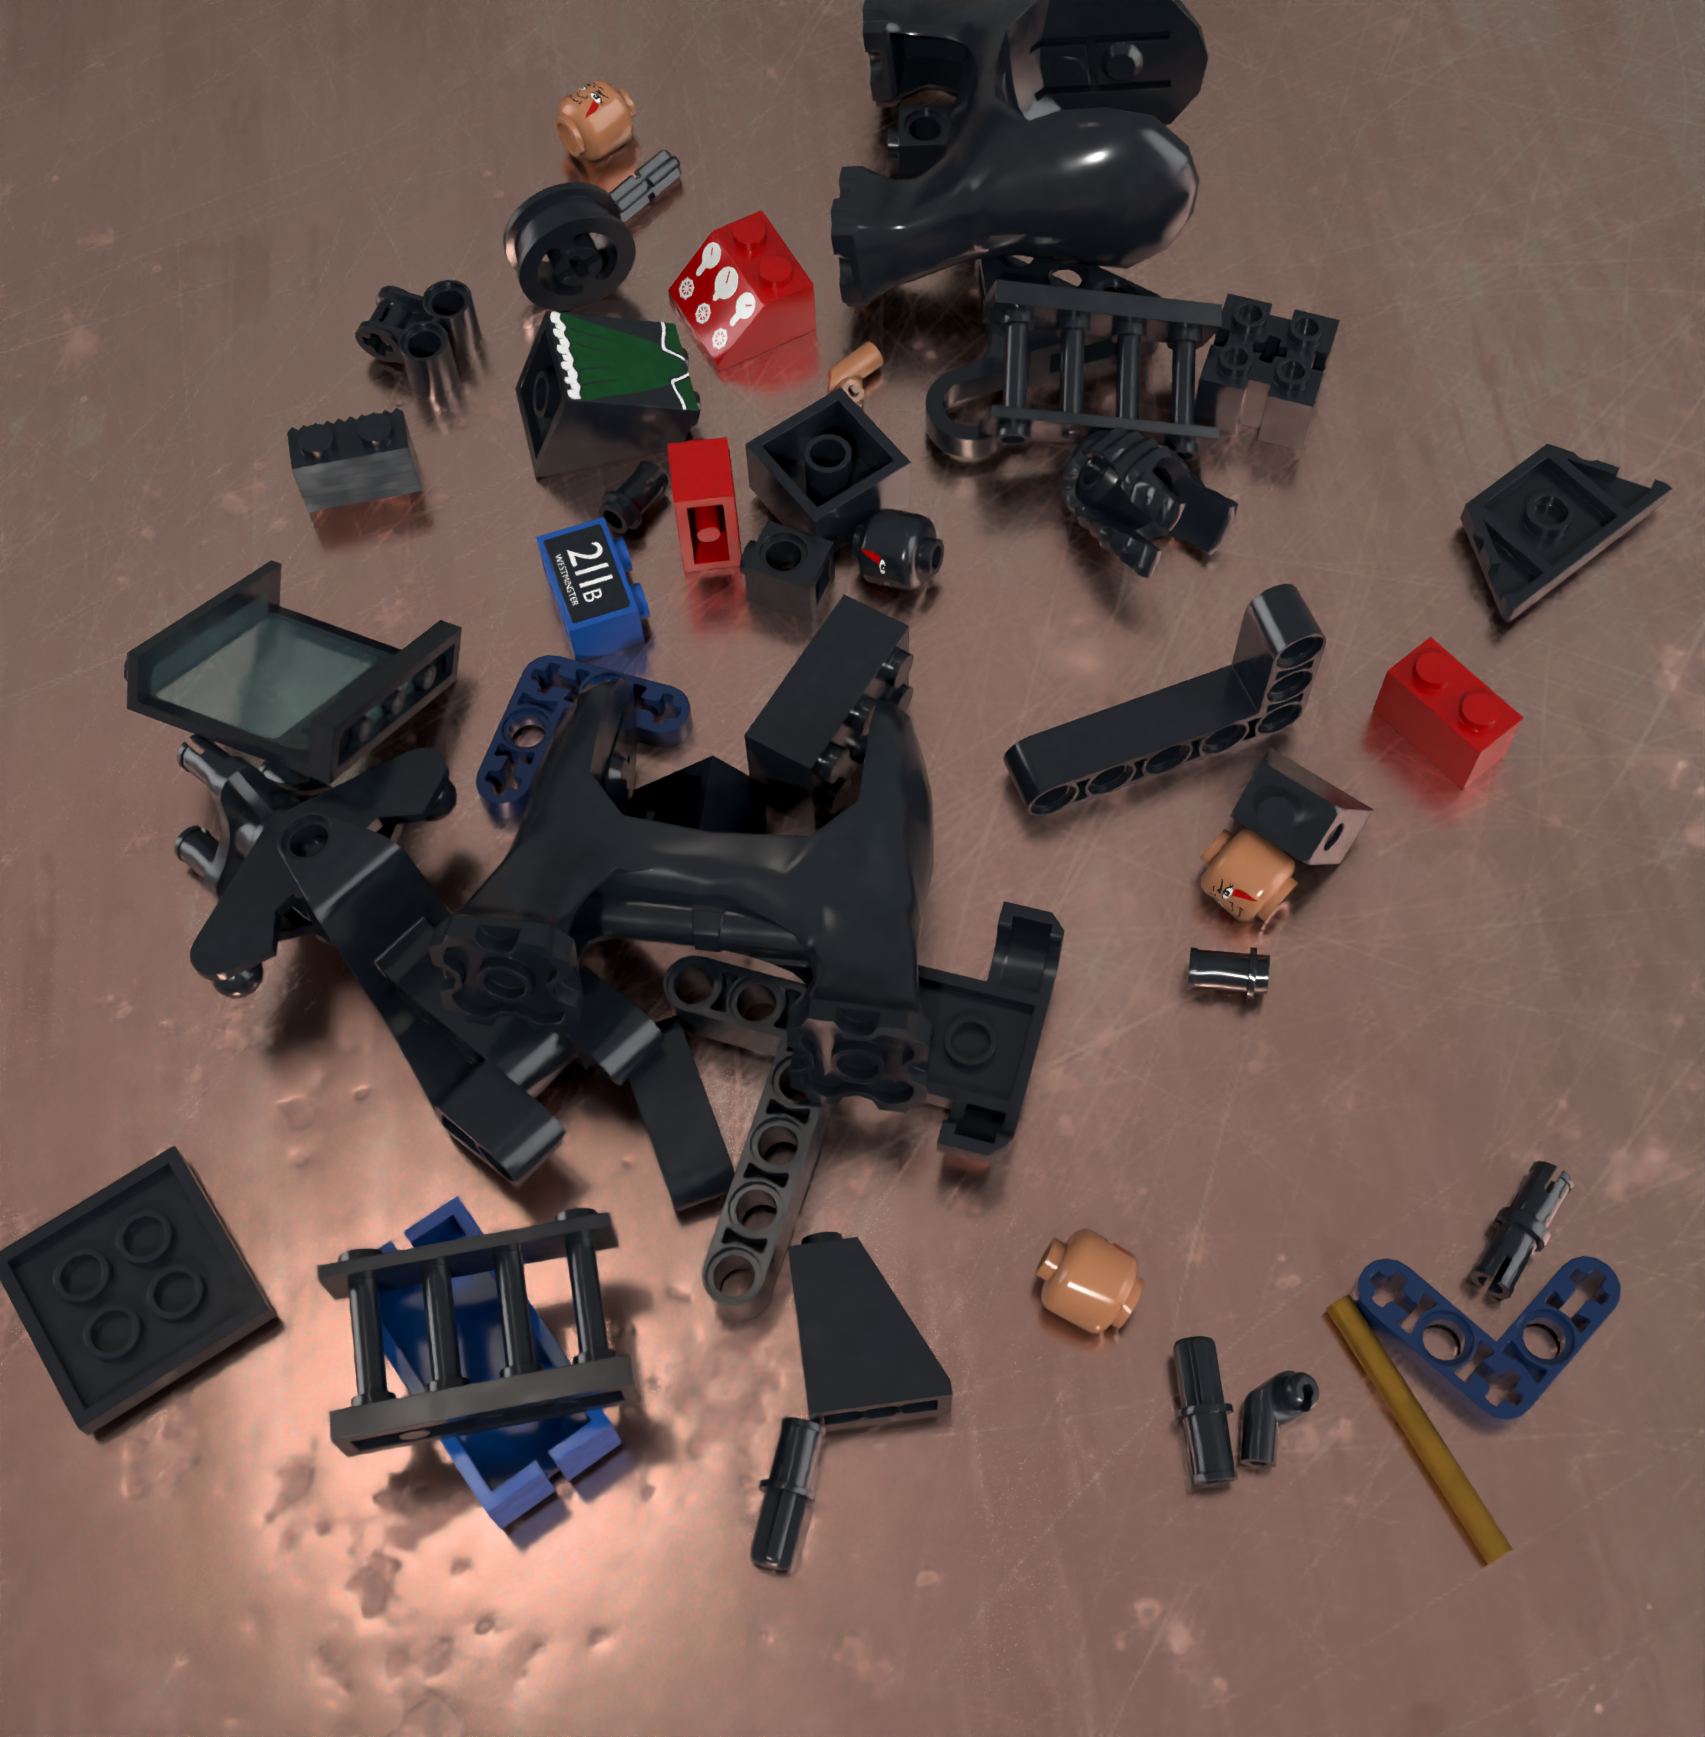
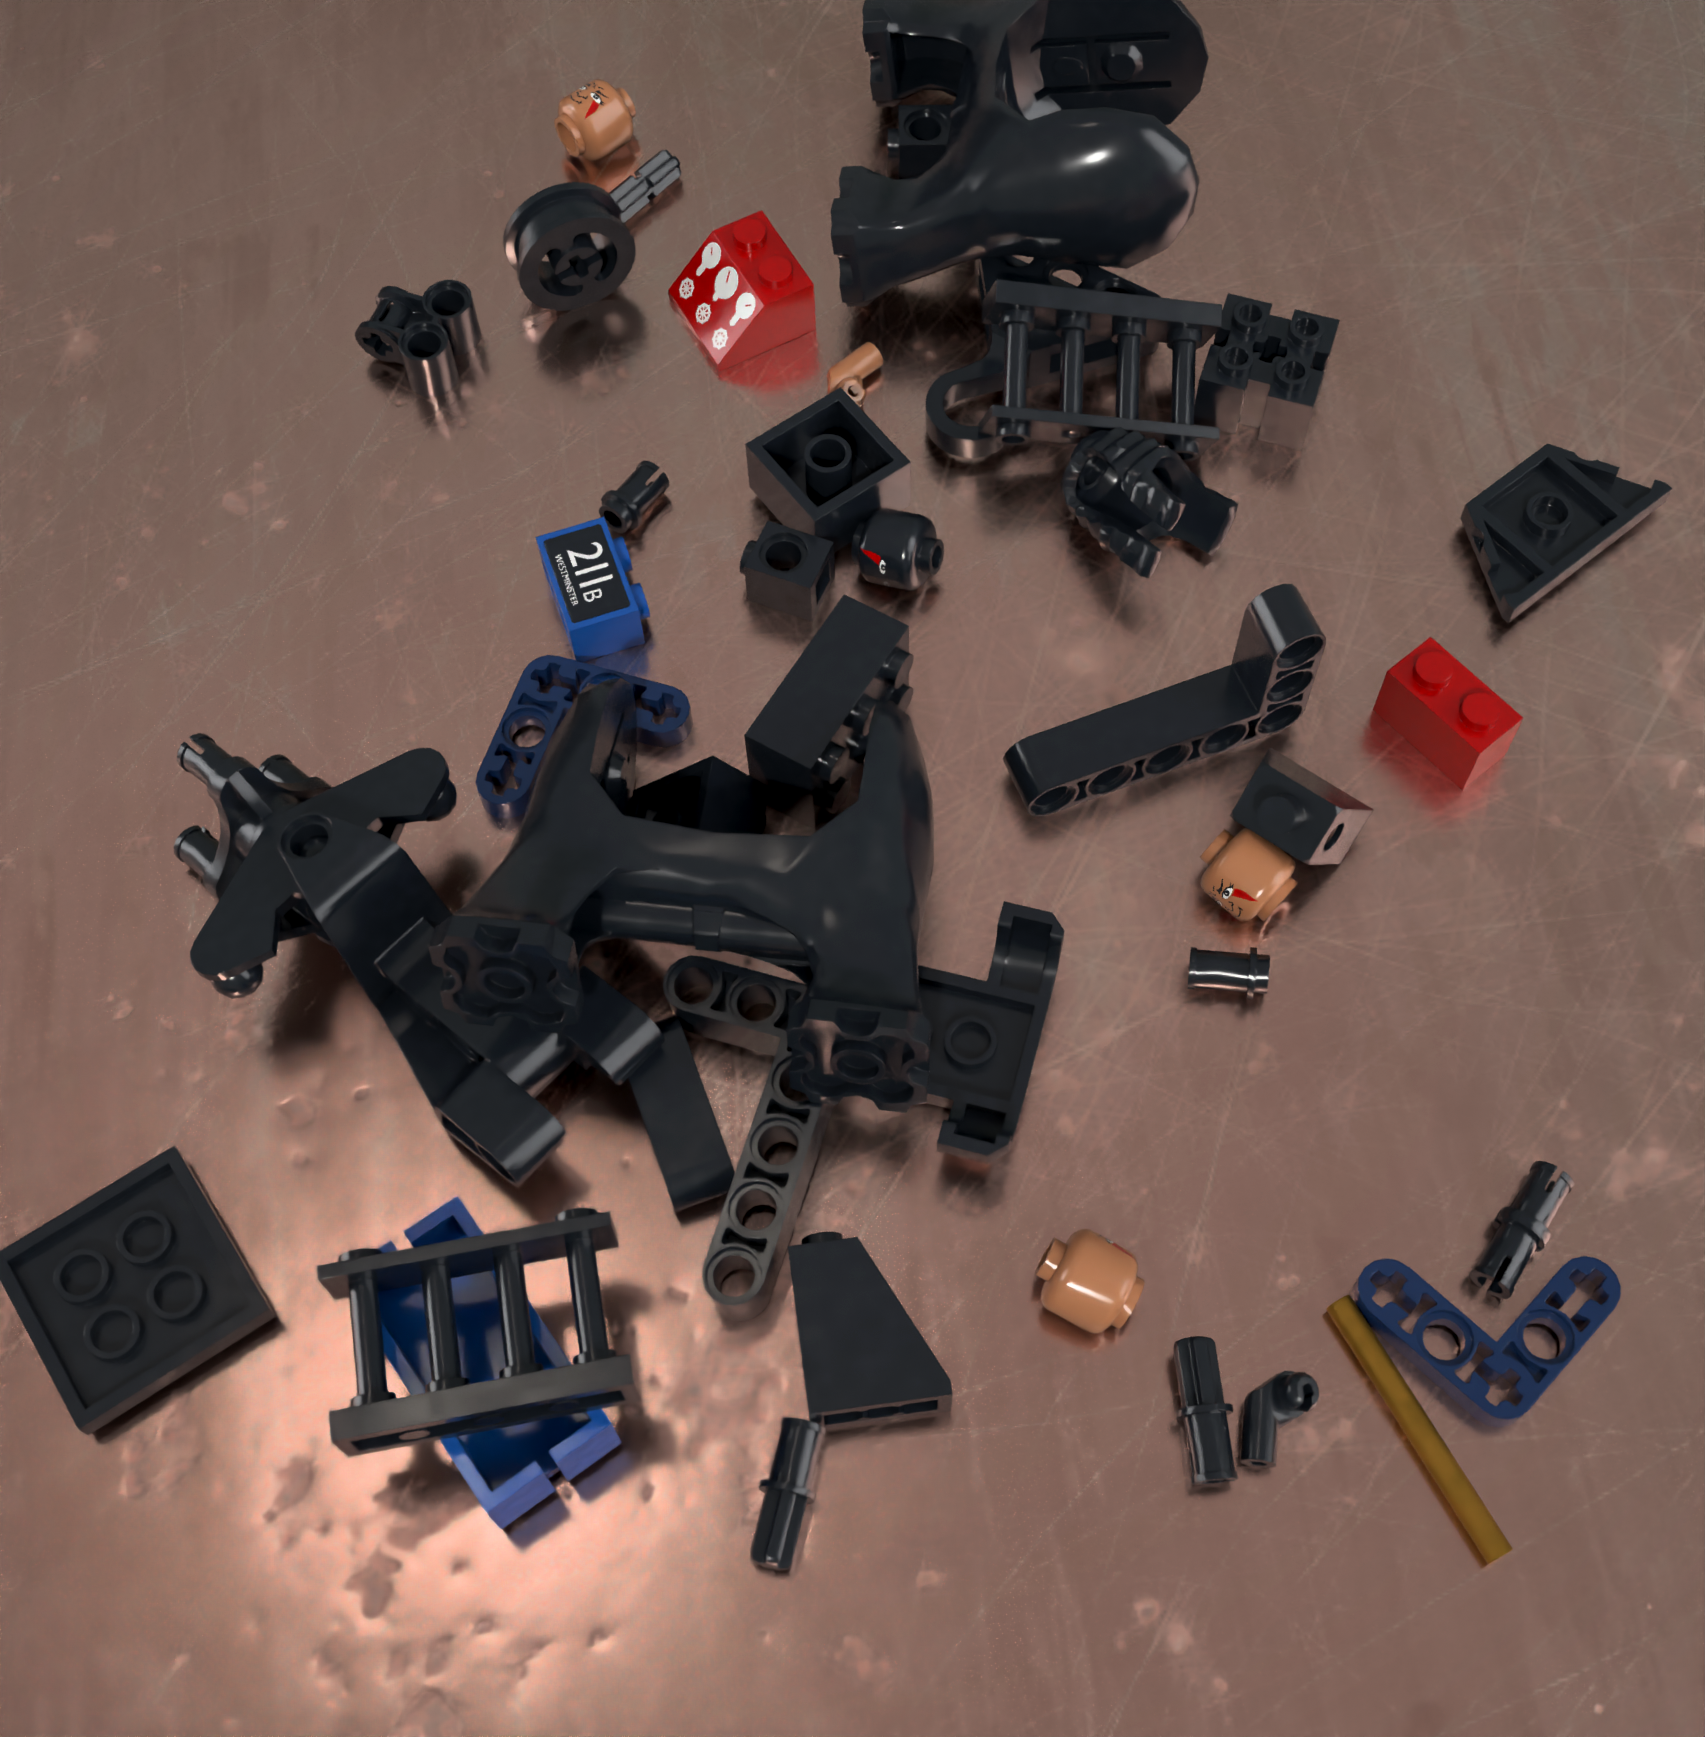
(285, 680): panel -> none
(354, 460): black brick -> none
(603, 391): black slope -> none
(705, 504): red brick -> none

